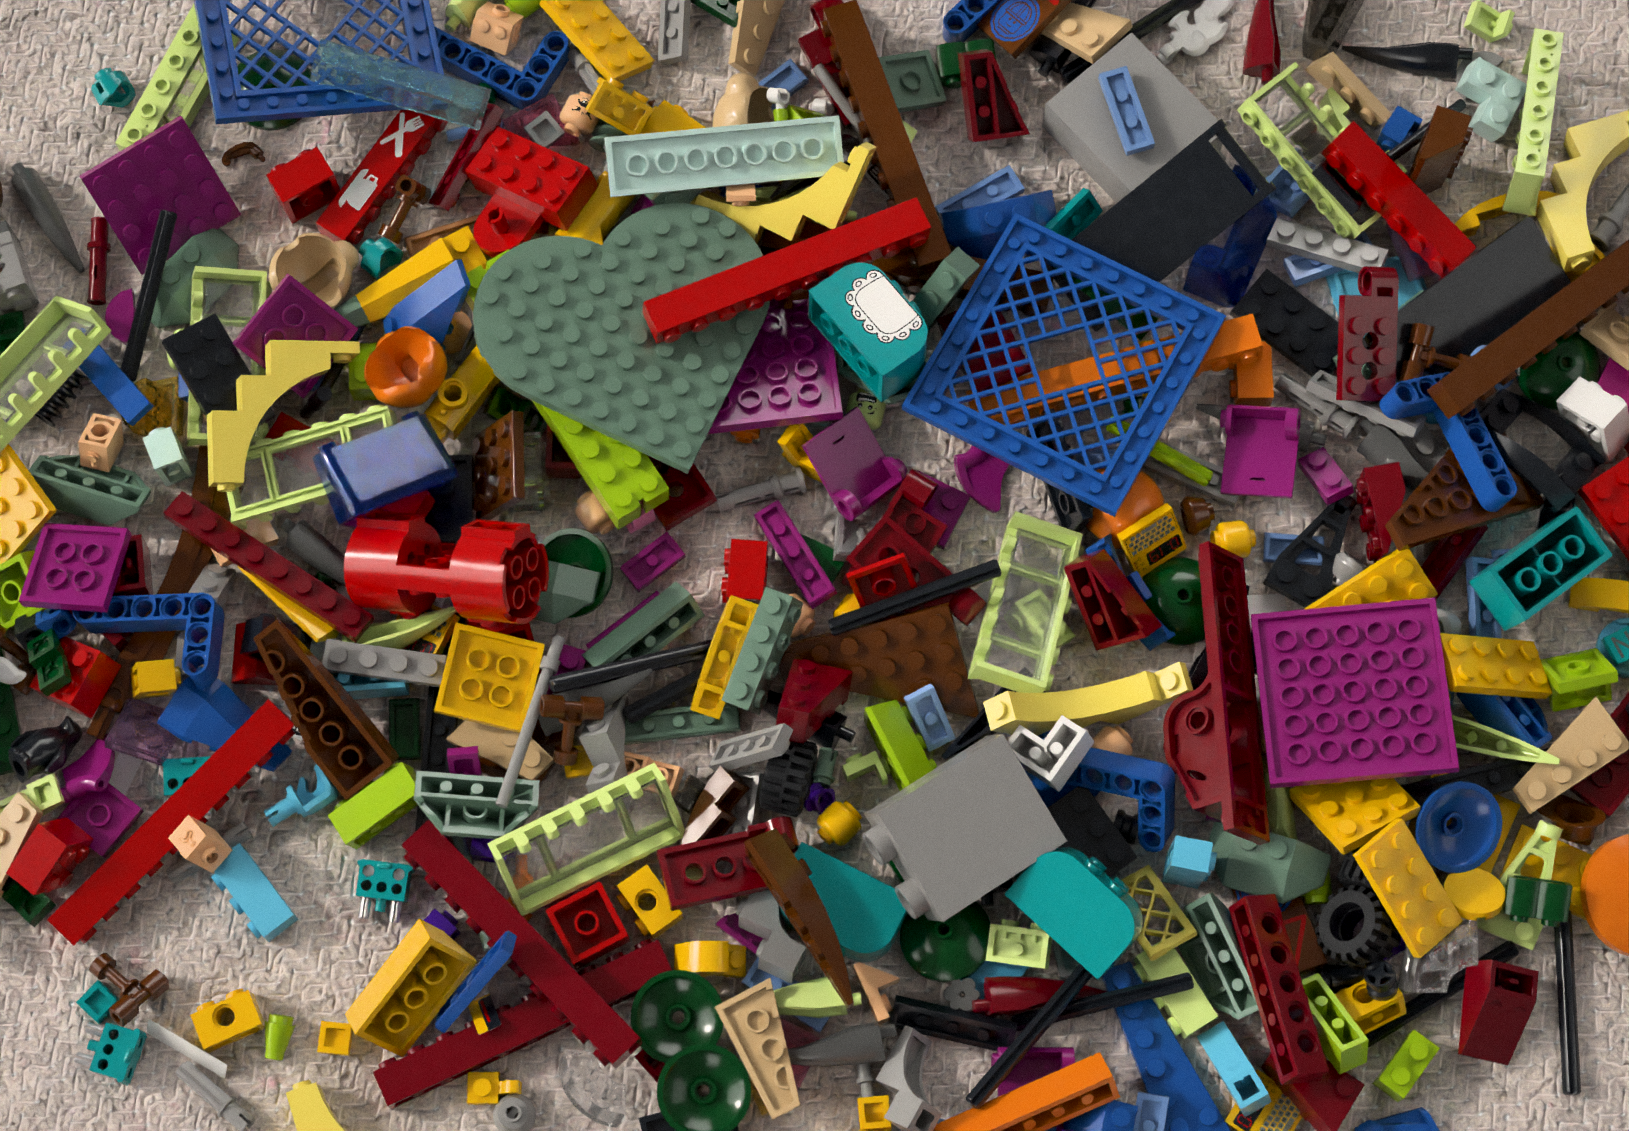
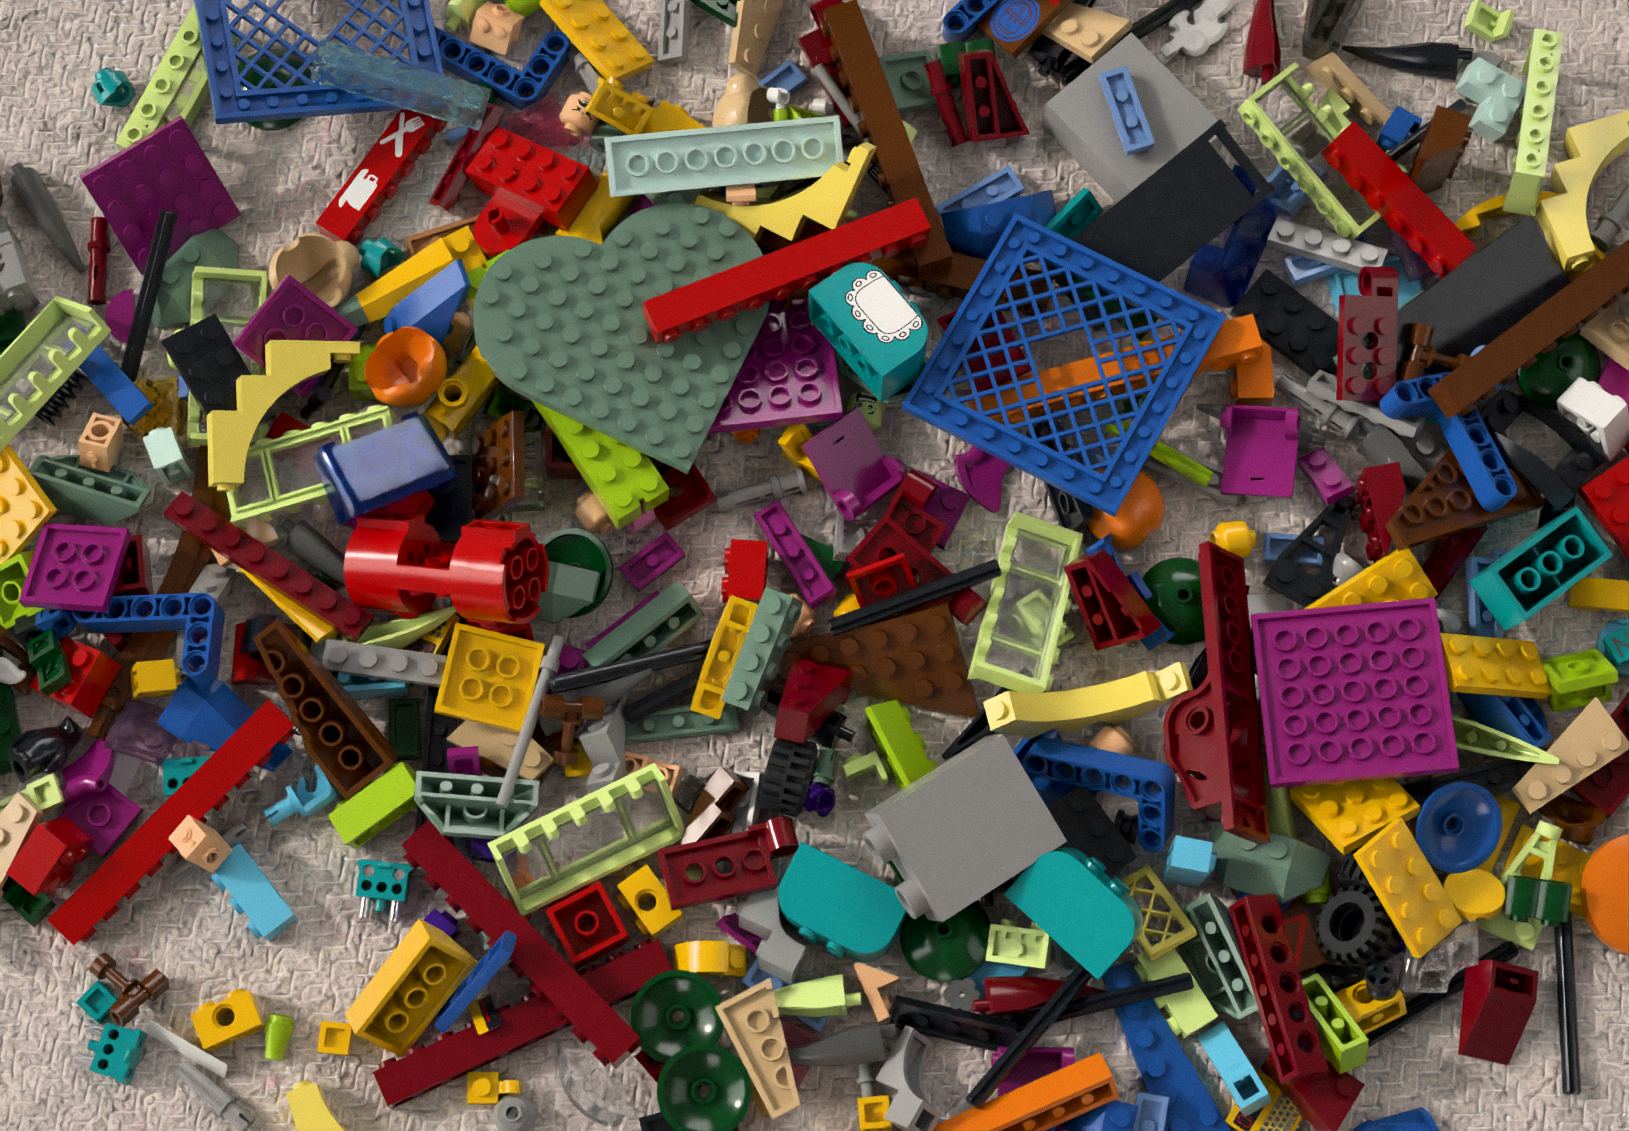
(243, 149): reddish brown piece -> none
(303, 184): red brick -> none
(411, 192): reddish brown bar -> none
(544, 130): light grey plate -> none
(752, 747): light grey plate -> none
(800, 902): reddish brown wedge -> none
(839, 823): yellow head -> none
(929, 717): light blue plate -> none
(942, 92): none -> dark red pin
(945, 285): sand green brick -> none
(1055, 756): white brick -> none
(1152, 540): yellow tile -> none
(1196, 514): reddish brown cone -> none
(1338, 186): black tile -> none
(1405, 1065): lime brick -> none

